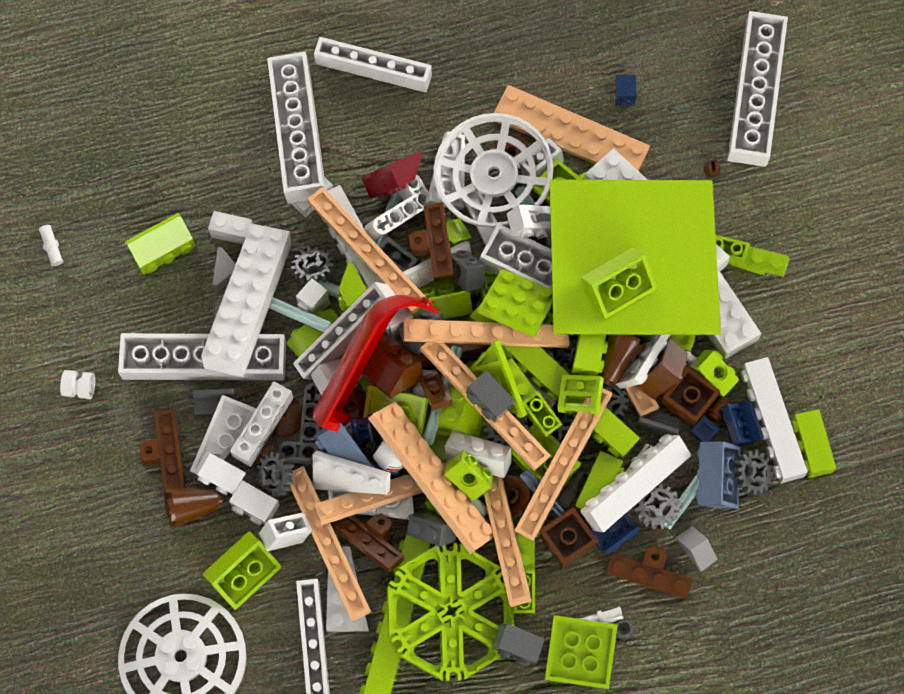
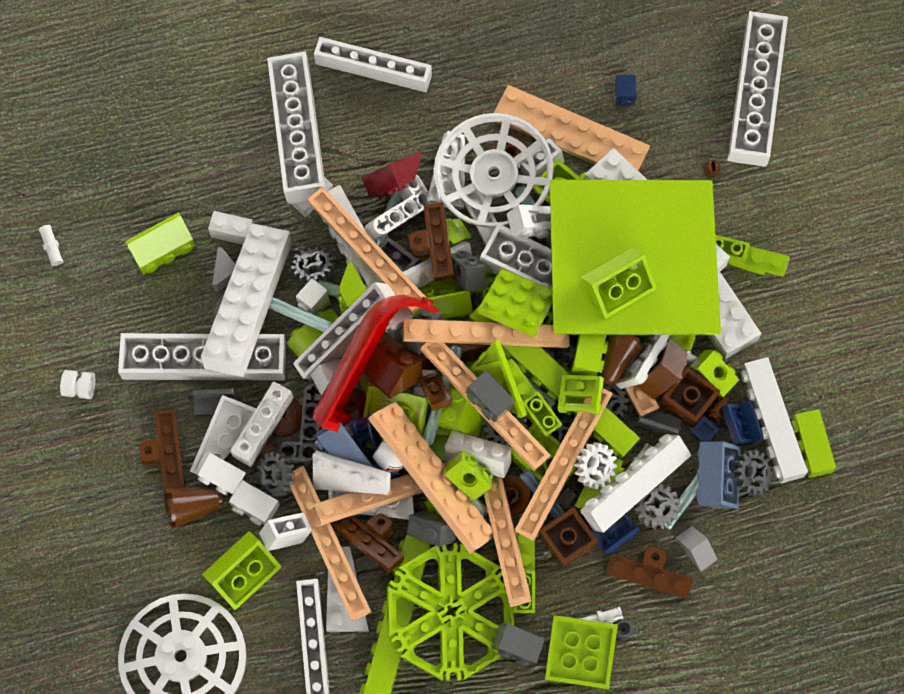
(595, 465): none -> white gear

